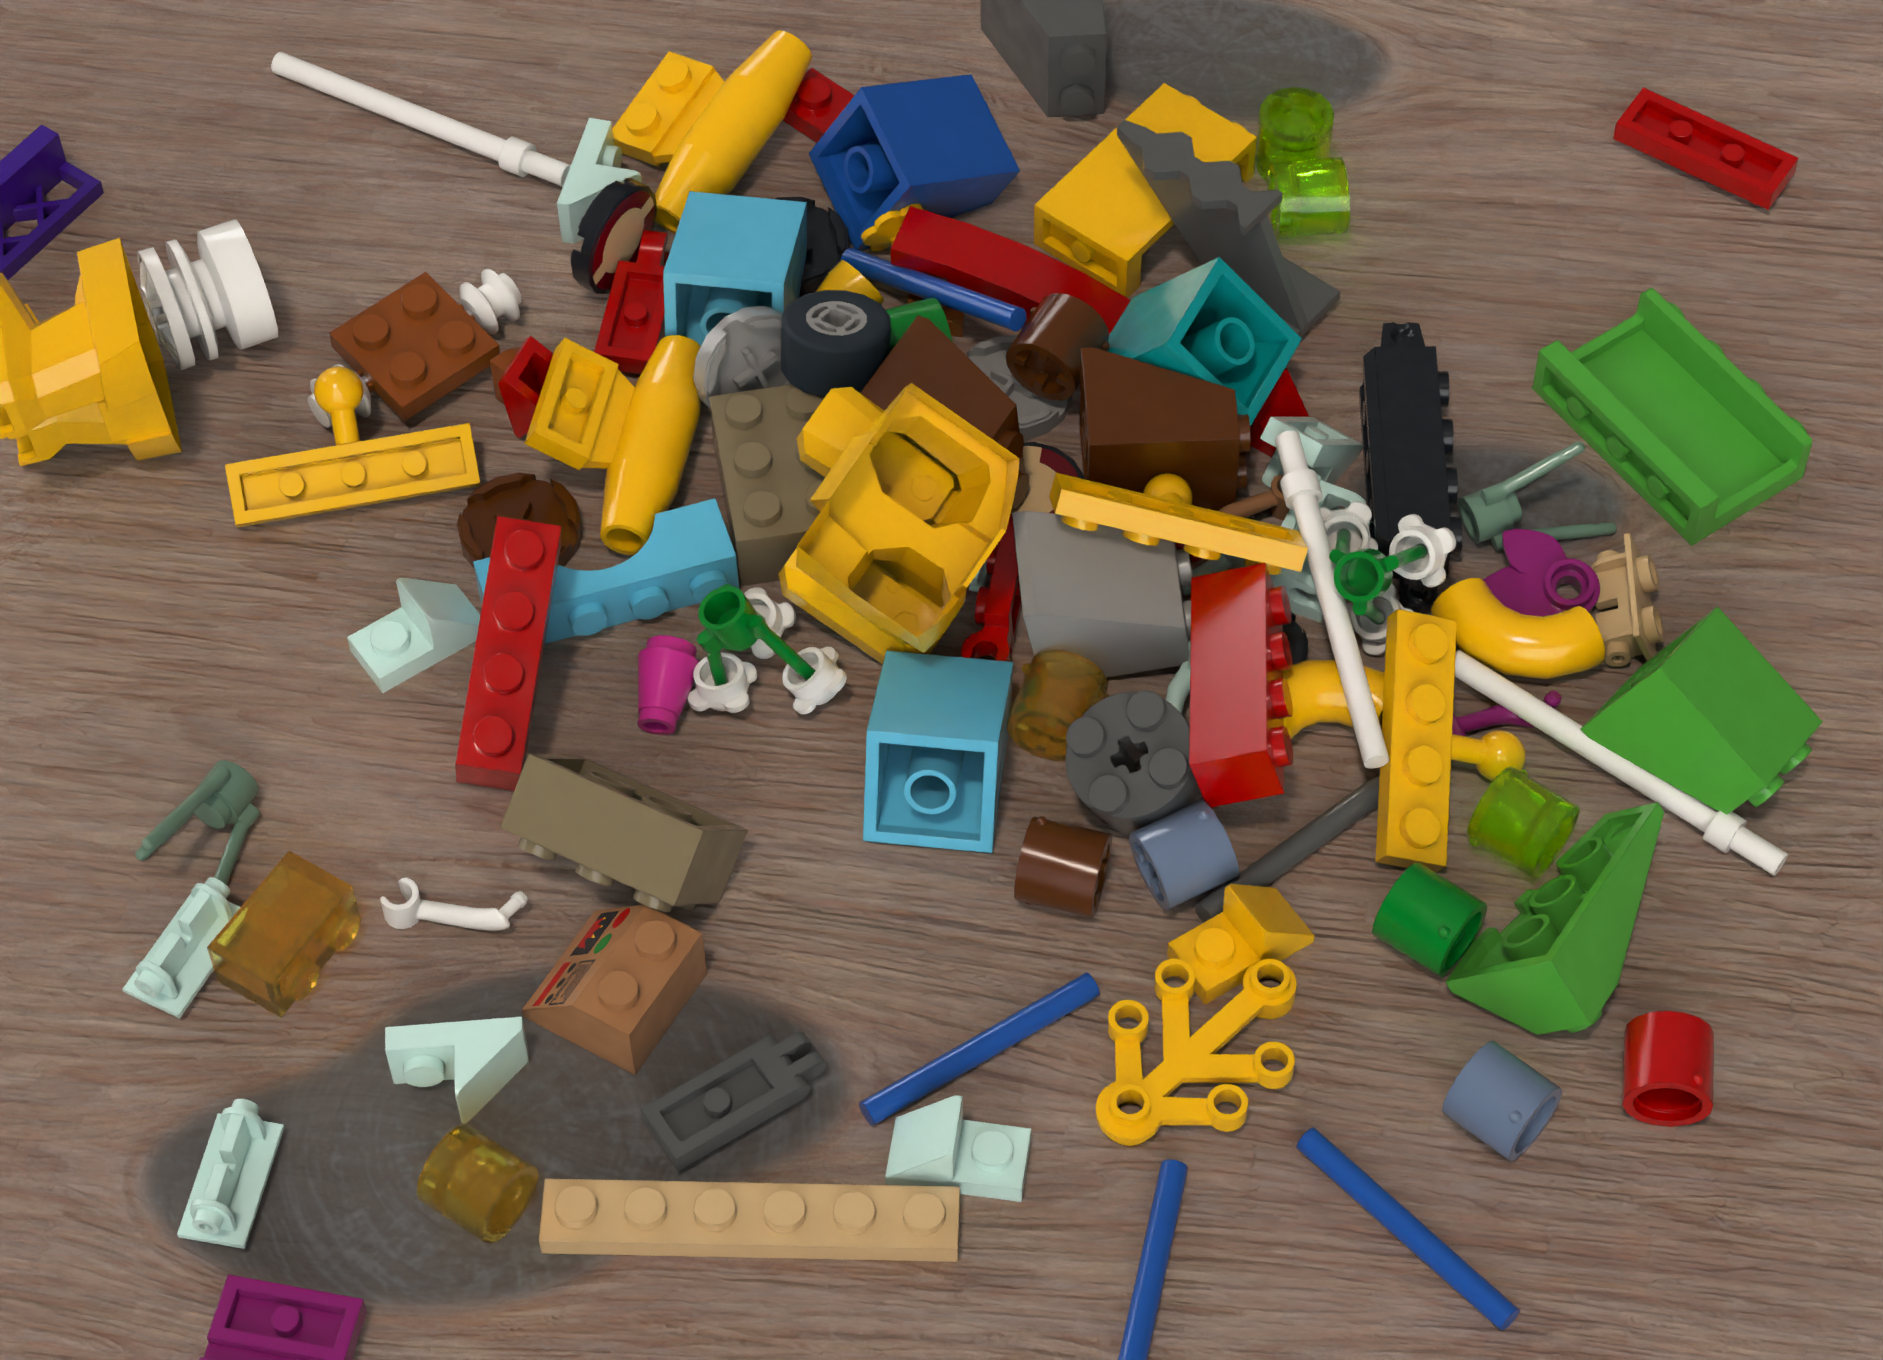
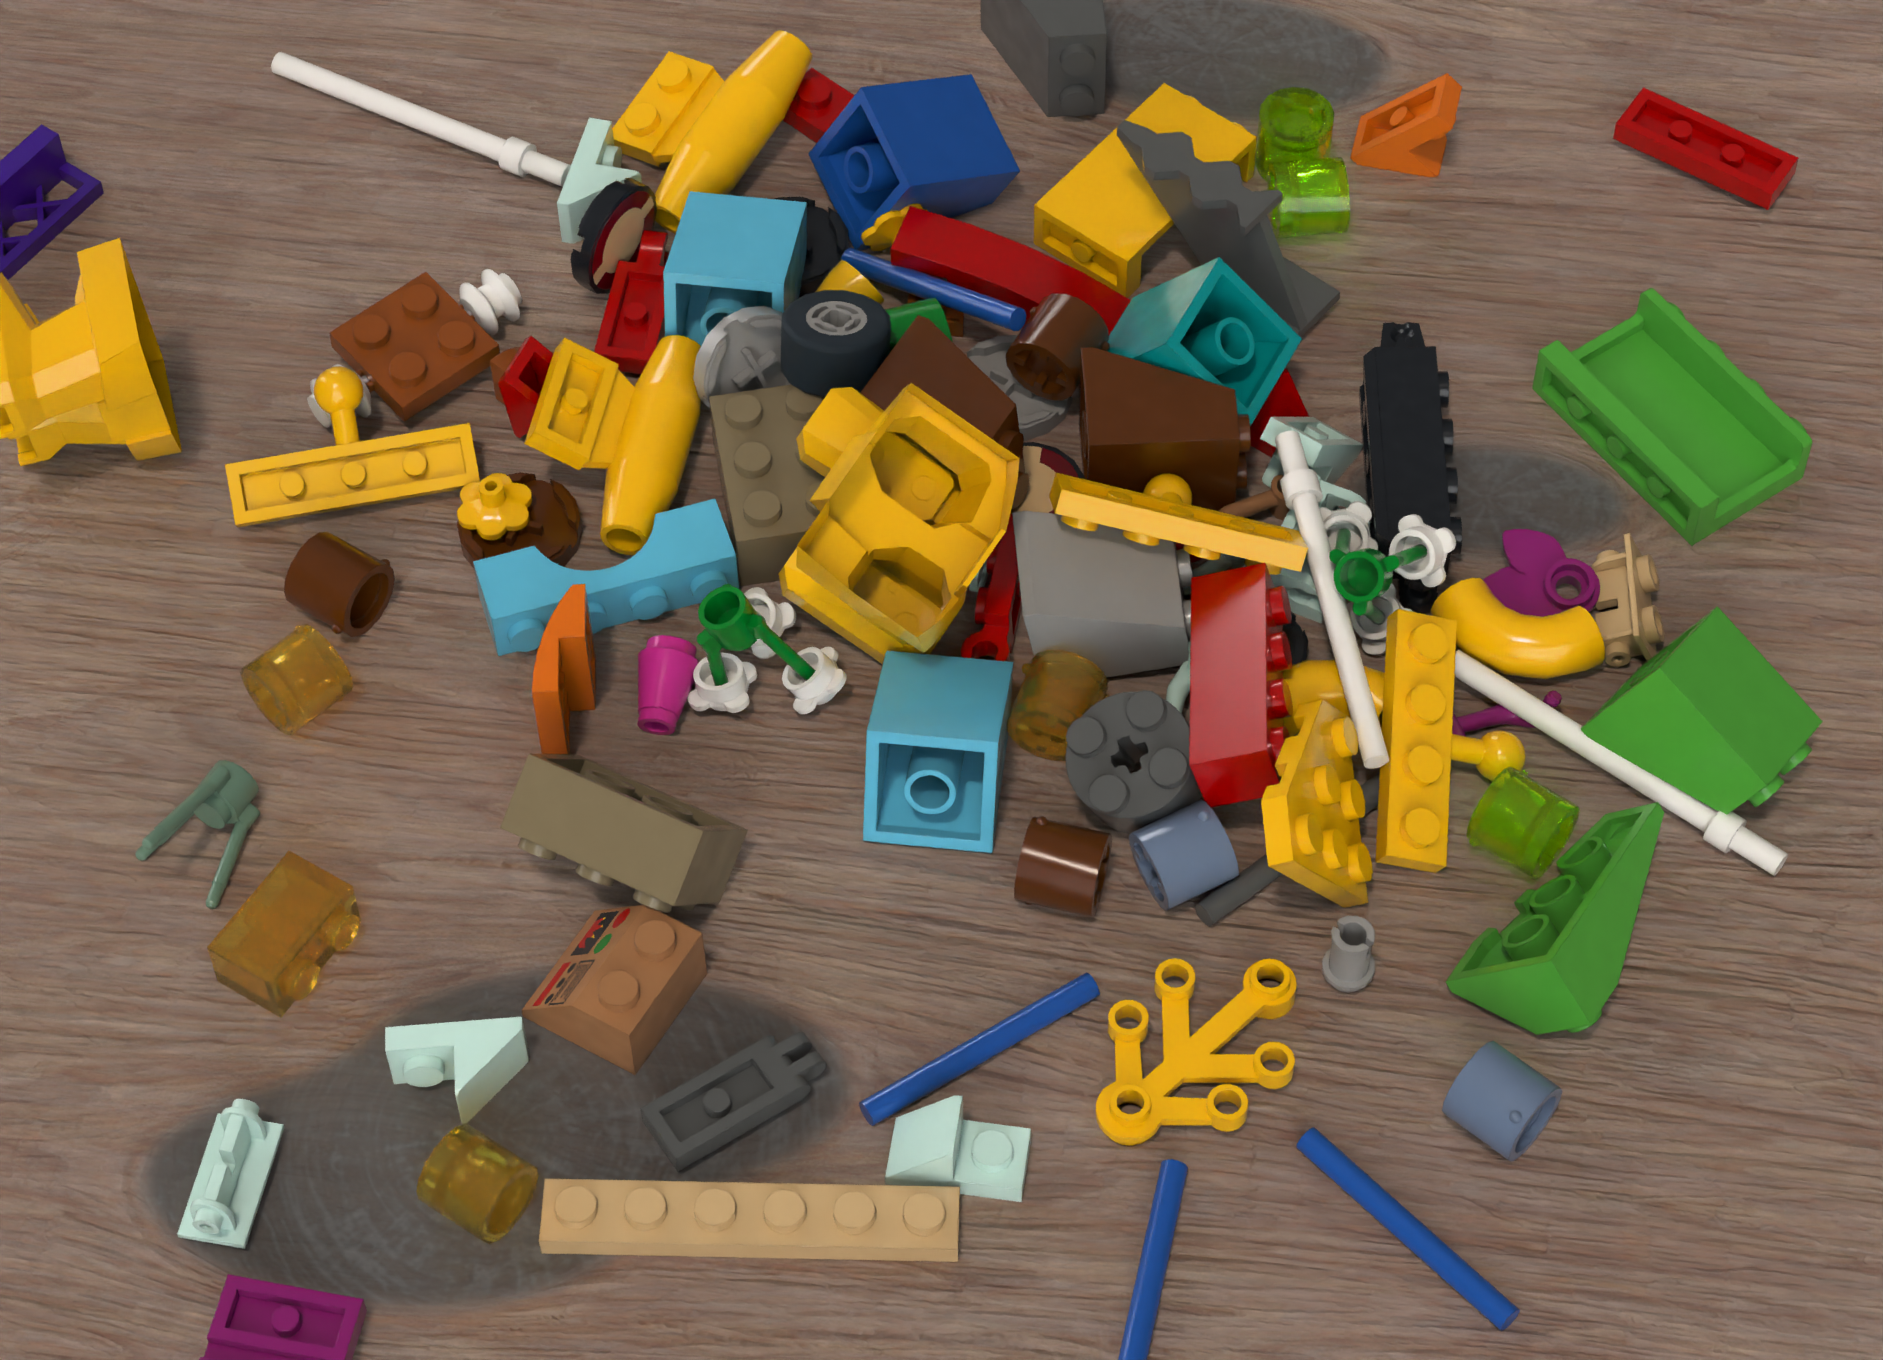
(180, 958): light aqua hinge -> none
(207, 294): white wheel -> none
(297, 679): none -> clear yellow piece
(339, 584): none -> reddish brown piece
(416, 909): white piece -> none
(425, 630): light aqua slope -> none
(494, 506): none -> yellow plant
(508, 653): red brick -> none
(564, 671): none -> orange slope
(1251, 928): yellow slope -> none
(1317, 808): none -> yellow plate
(1349, 960): none -> light grey pin
(1409, 130): none -> orange slope
(1429, 919): green piece -> none
(1496, 508): sand green plant -> none
(1668, 1068): red piece -> none

